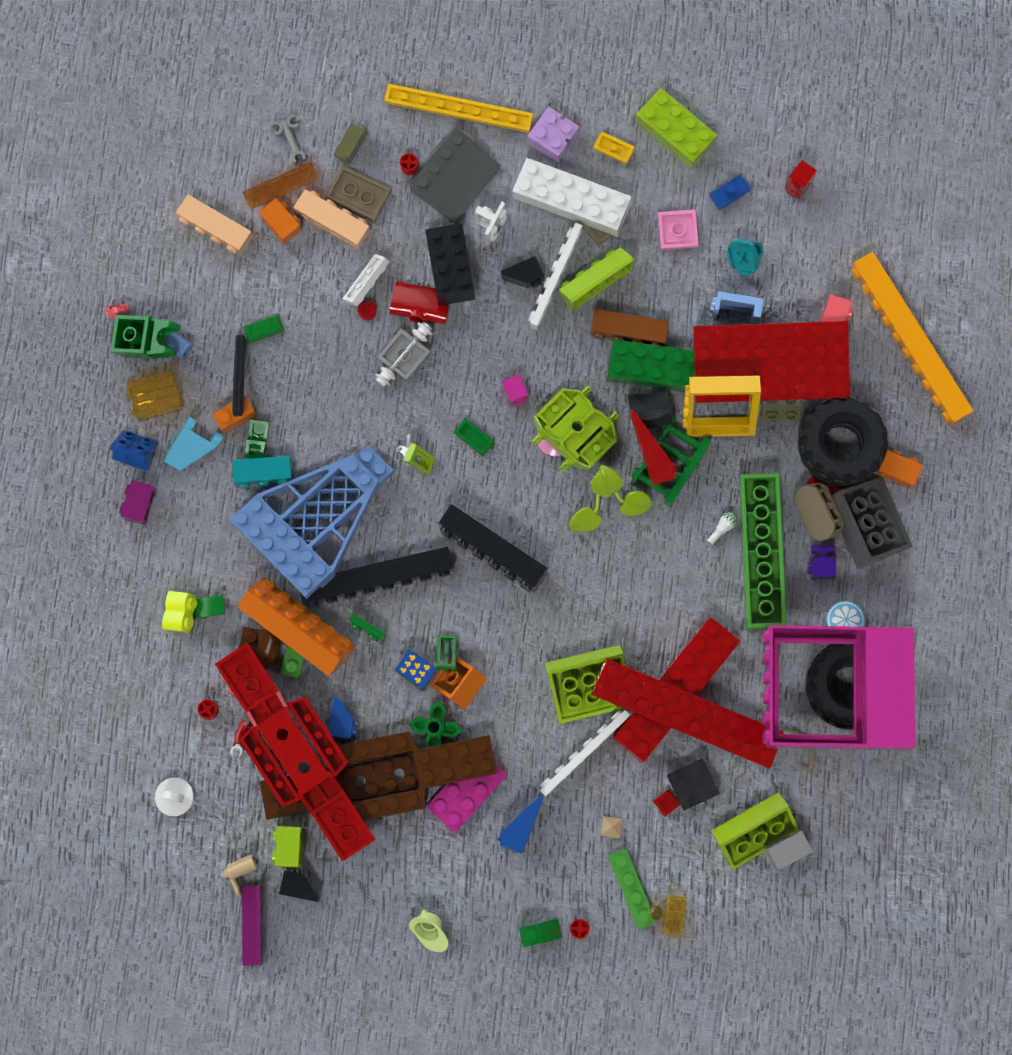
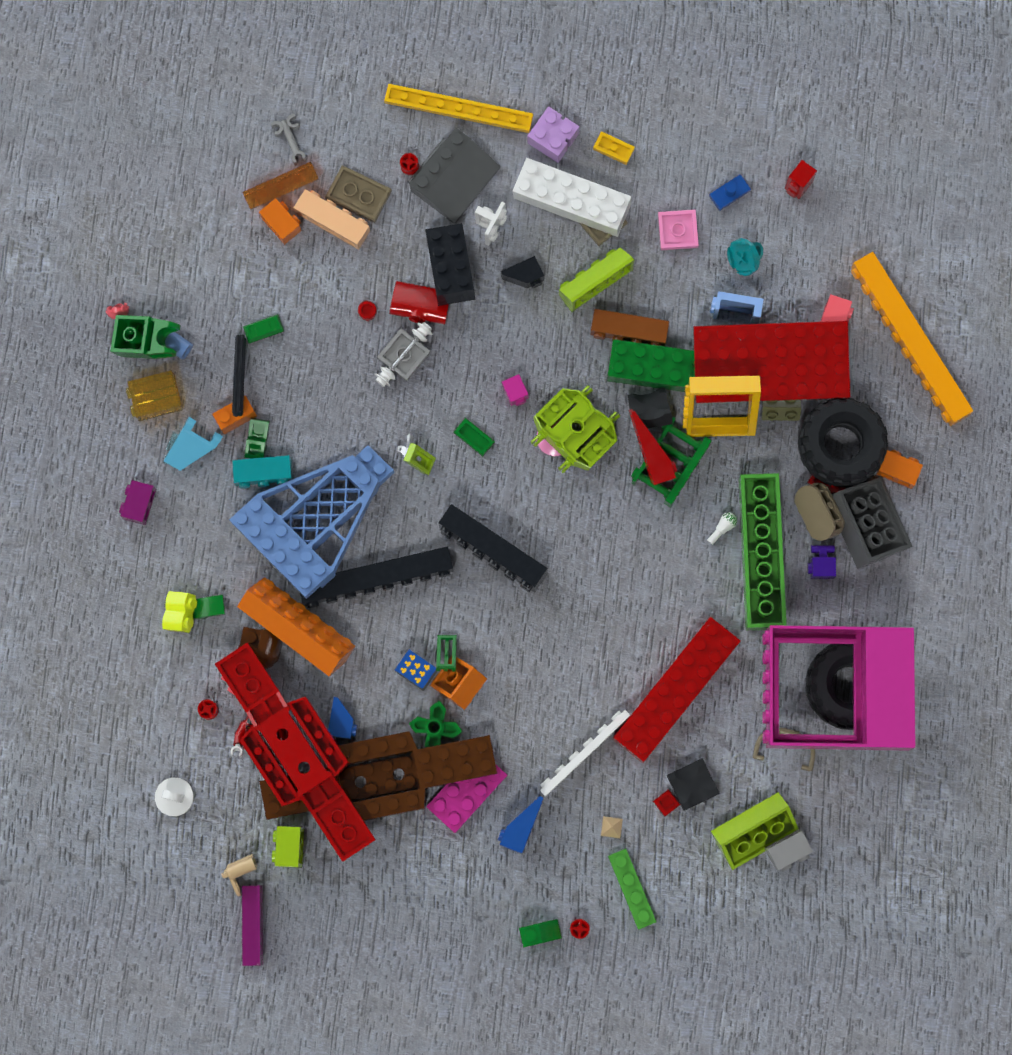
(133, 450): blue bracket -> none
(214, 224): light nougat brick -> none
(292, 664): bright green plate -> none
(297, 886): black slope -> none
(351, 143): olive panel -> none
(360, 624): green plate -> none
(366, 280): white plate -> none
(429, 931): yellowish green piece -> none
(551, 283): white plate -> none
(574, 680): lime slope -> none
(604, 484): lime plant -> none
(672, 915): clear yellow plate -> none
(676, 128): lime brick -> none
(683, 712): red plate -> none
(845, 614): dish -> none

